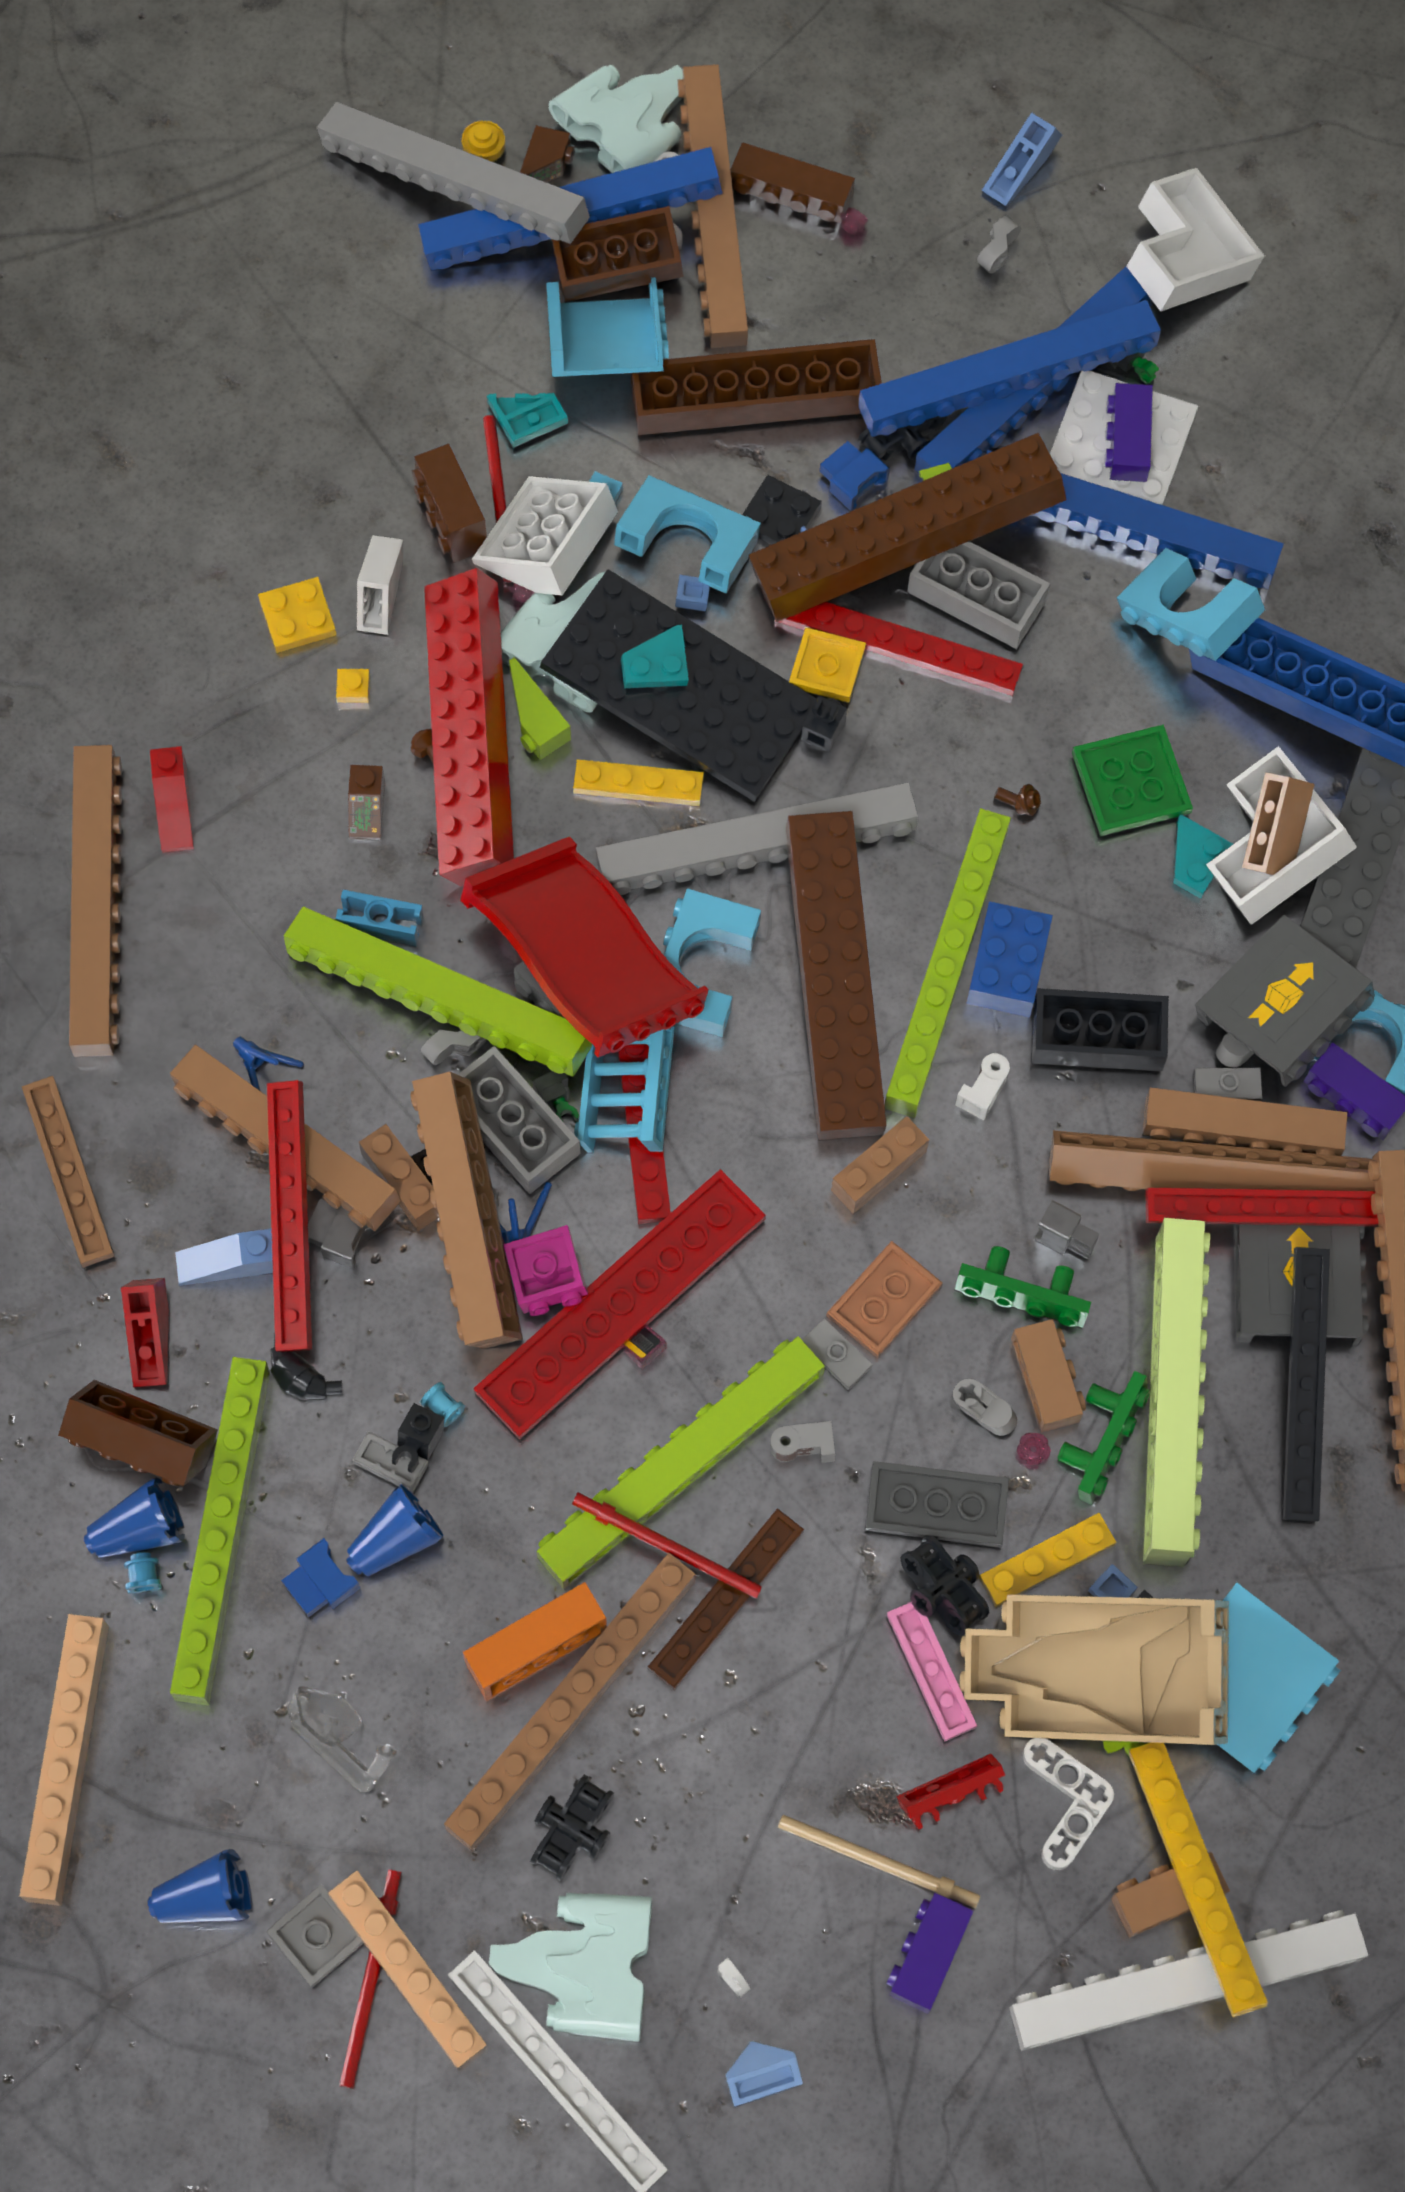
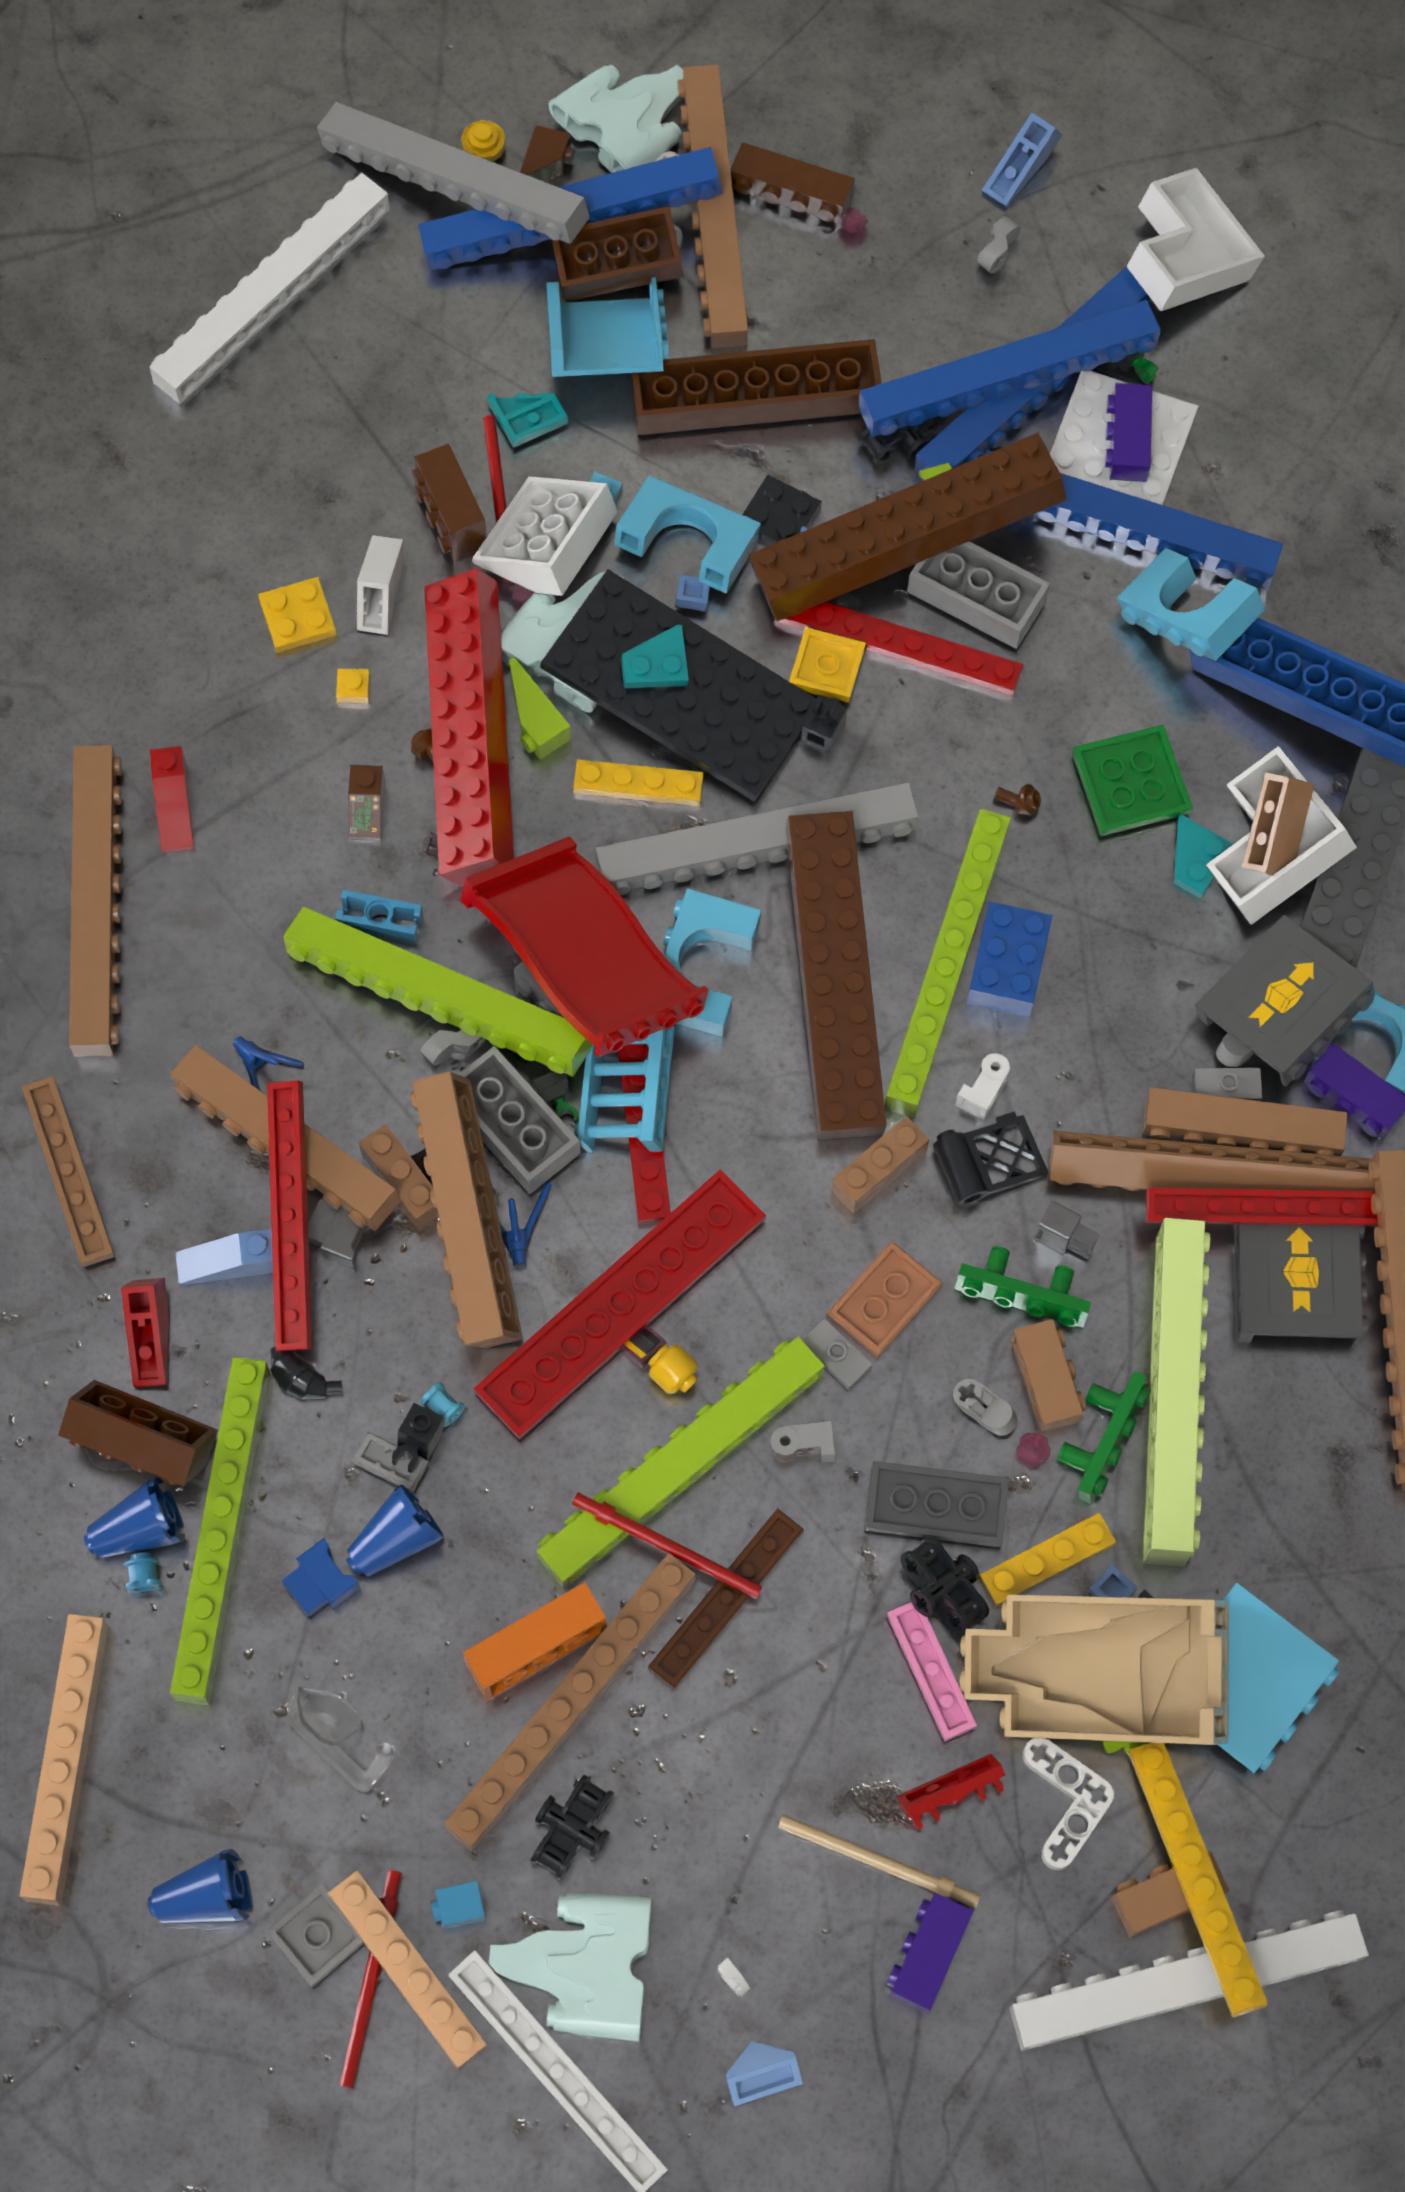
(269, 288): none -> white brick
(458, 1905): none -> dark azure brick
(545, 1271): dark pink plate -> none
(673, 1369): none -> yellow head
(853, 473): blue piece -> none
(964, 1163): none -> black piece
(1100, 1029): black brick -> none
(1306, 1384): black plate -> none

